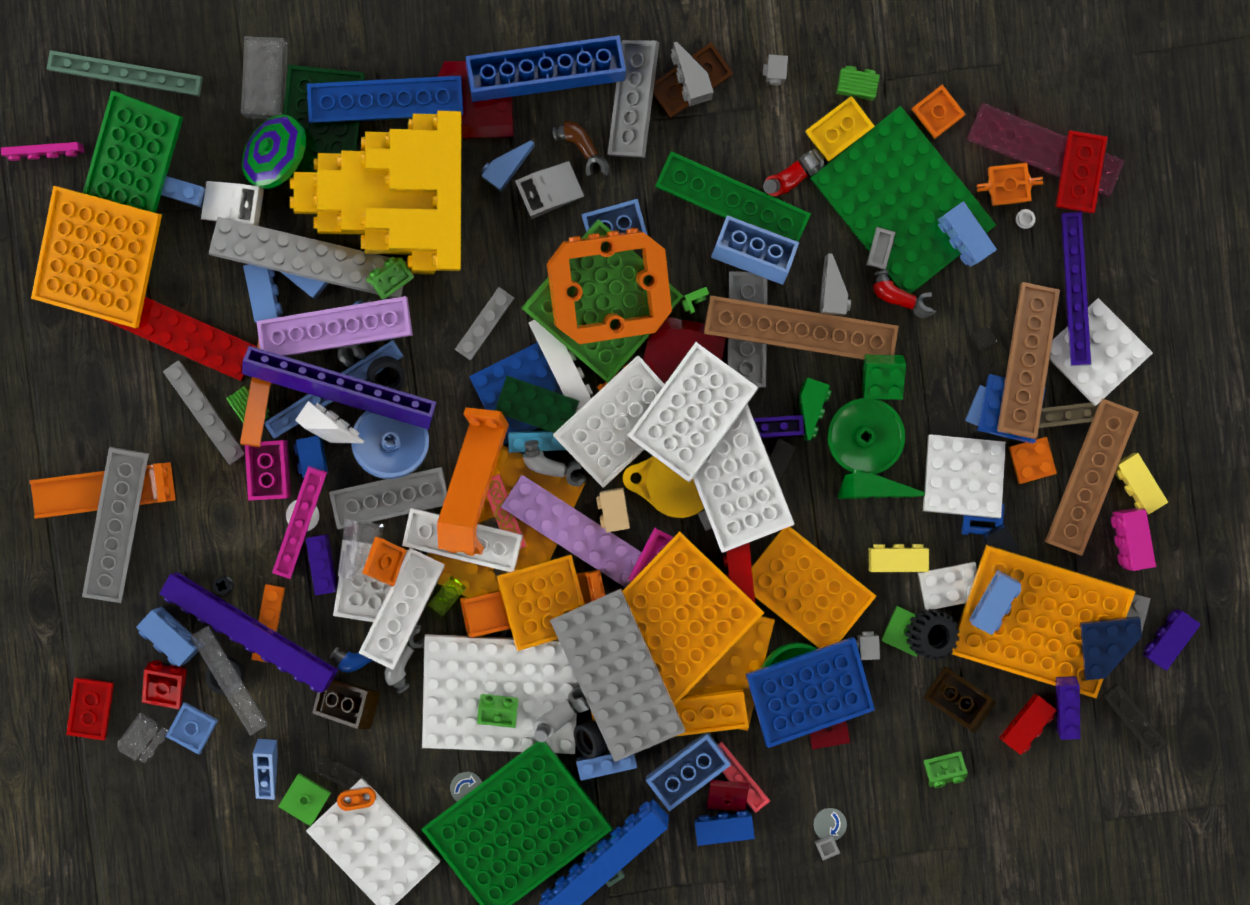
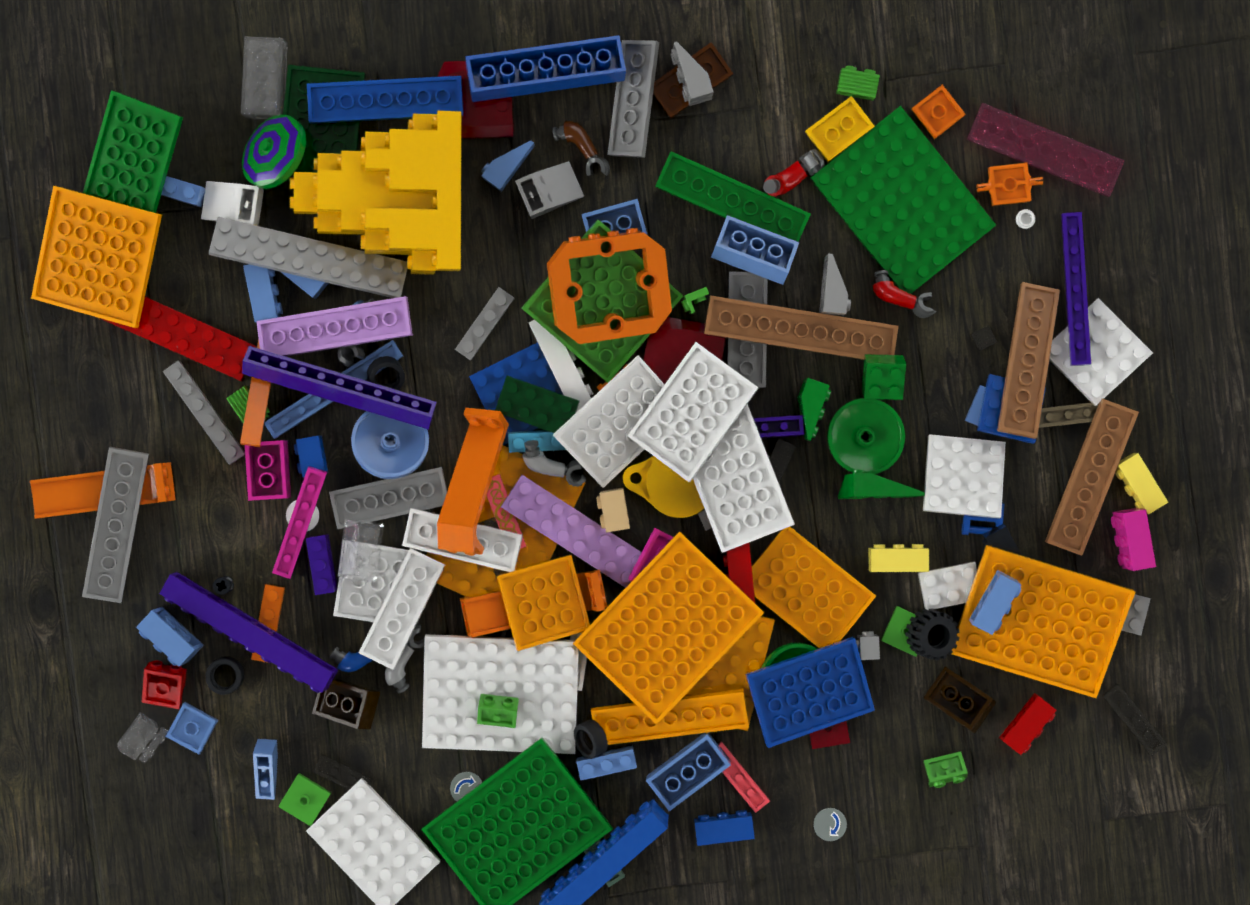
(35, 151): dark pink plate -> none
(90, 708): red plate -> none
(124, 73): sand green plate -> none
(229, 680): clear plate -> none
(326, 424): white slope -> none
(357, 799): orange plate -> none
(384, 561): orange plate -> none
(390, 277): bright green bracket -> none
(446, 596): clear neon green plate -> none
(560, 715): piece -> none
(617, 675): light grey plate -> none
(727, 795): dark red plate -> none
(775, 69): light grey brick -> none
(827, 847): light grey tile -> none
(880, 248): light grey tile -> none
(966, 235): medium blue brick -> none
(1032, 460): orange plate -> none
(1068, 707): dark purple brick -> none
(1081, 171): red tile -> none
(1107, 644): dark blue plate -> none
(1171, 639): dark purple brick -> none

